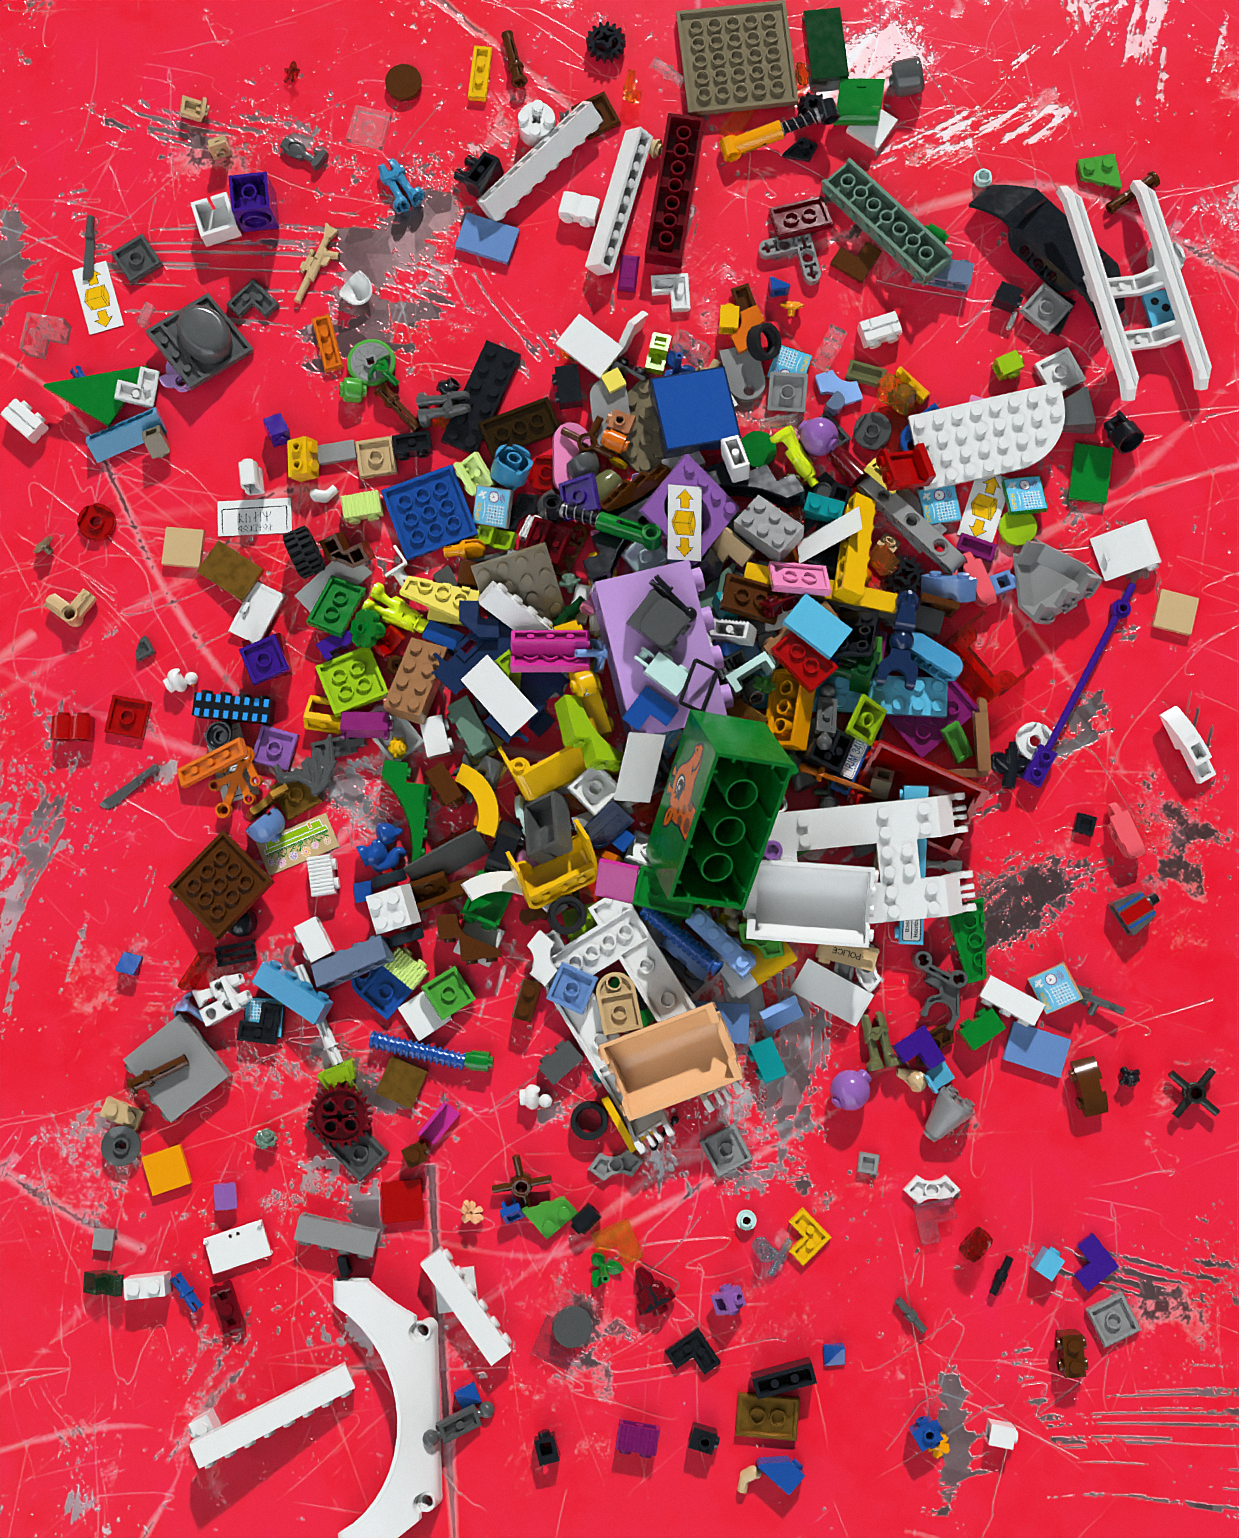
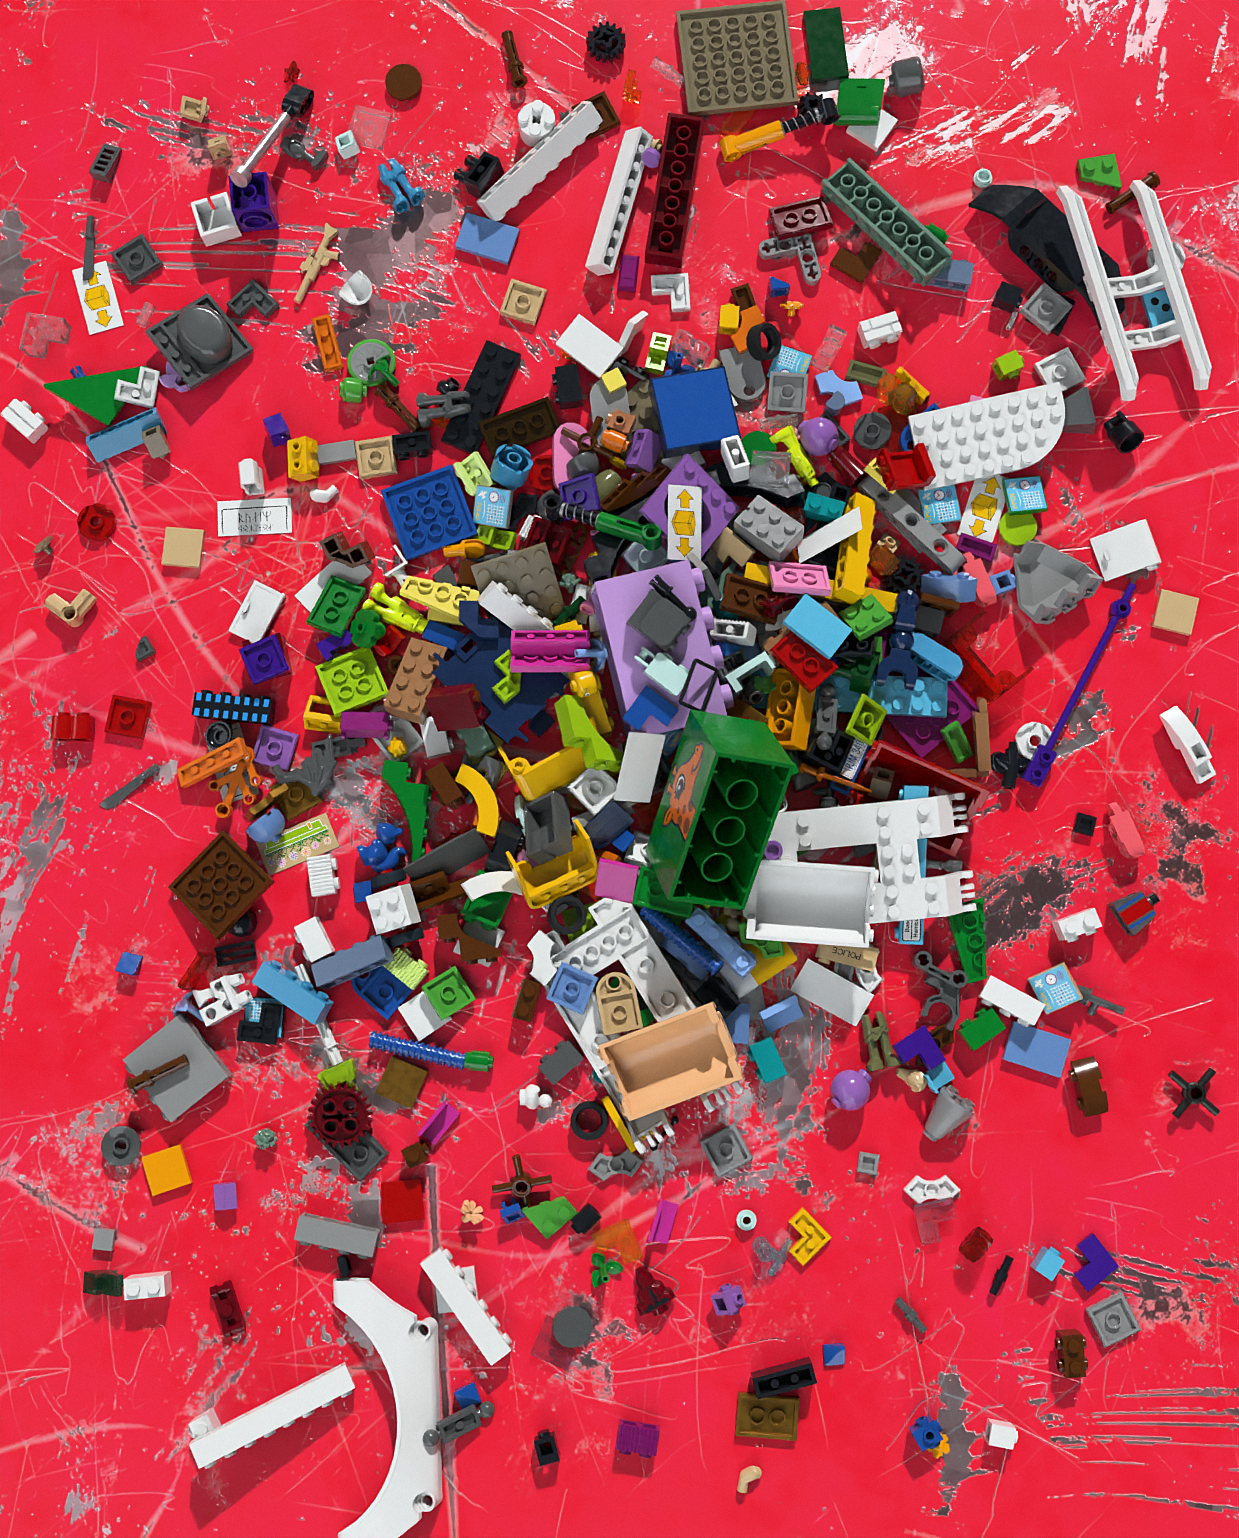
(107, 174): none -> dark grey slope
(122, 1113): tan plate -> none
(177, 682): white animal -> none
(186, 1292): blue pin -> none
(230, 571): pearl gold tile -> none
(246, 1245): white door -> none
(294, 104): none -> piece
(304, 552): black tyre -> none
(347, 145): none -> light aqua slope
(362, 507): yellowish green brick -> none
(456, 707): none -> dark red brick
(480, 73): yellow tile -> none
(499, 695): white sticker -> none
(523, 302): none -> tan tile
(526, 916): reddish brown piece -> none
(579, 209): white brick -> none
(643, 450): none -> medium lavender panel
(651, 157): none -> medium lavender tile
(662, 1221): none -> dark pink panel
(693, 1346): black tile -> none
(703, 1438): black brick -> none
(710, 585): none -> light grey tile
(715, 991): none -> black bracket
(770, 469): none -> clear tile
(783, 1471): blue slope -> none
(801, 150): black piece -> none
(866, 617): none -> bright green plate
(1077, 924): none -> white brick
(1090, 474): green tile -> none
(1129, 1077): black plant -> none

